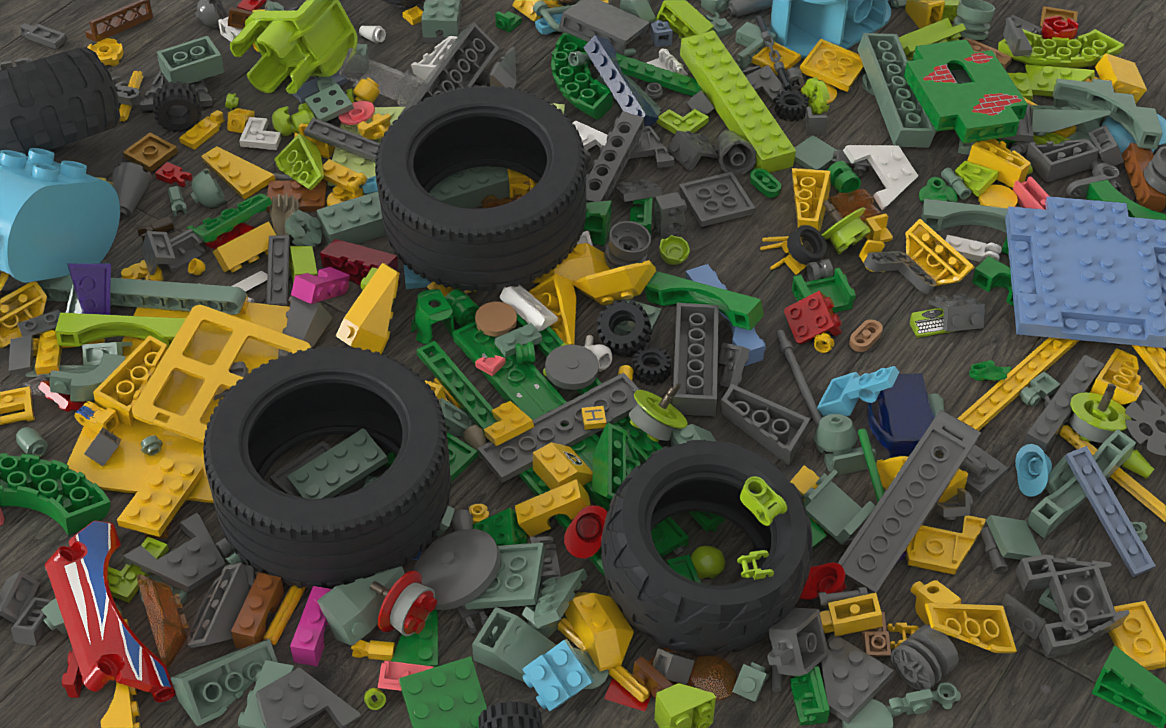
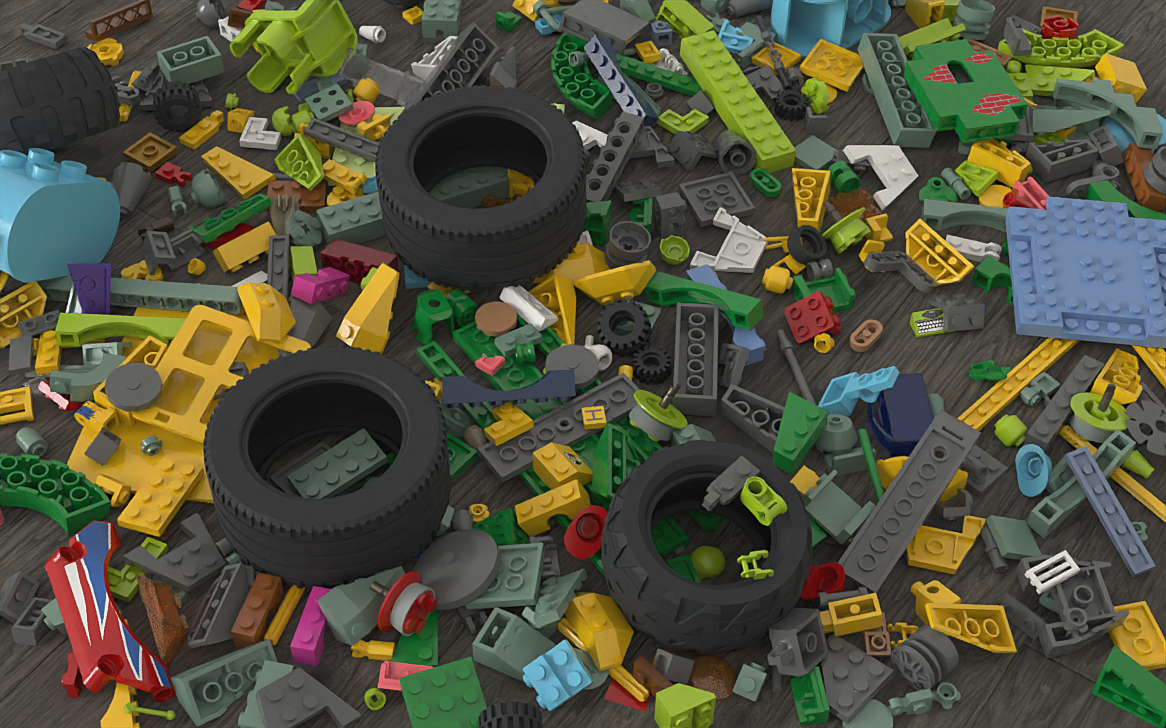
(115, 487): none -> yellow bracket
(130, 707): none -> lime hinge
(133, 387): none -> dark grey wheel
(146, 78): none -> dark grey hinge
(267, 311): none -> yellow wedge
(462, 390): none -> dark blue arch
(648, 52): none -> yellow plate
(729, 483): none -> dark grey hinge
(733, 42): none -> medium azure wing
(740, 249): none -> white wing
(777, 279): none -> yellow head
(798, 432): none -> green wedge
(1010, 430): none -> lime head
(1013, 67): none -> lime hinge
(1013, 200): none -> red bracket
(1036, 581): none -> white tile

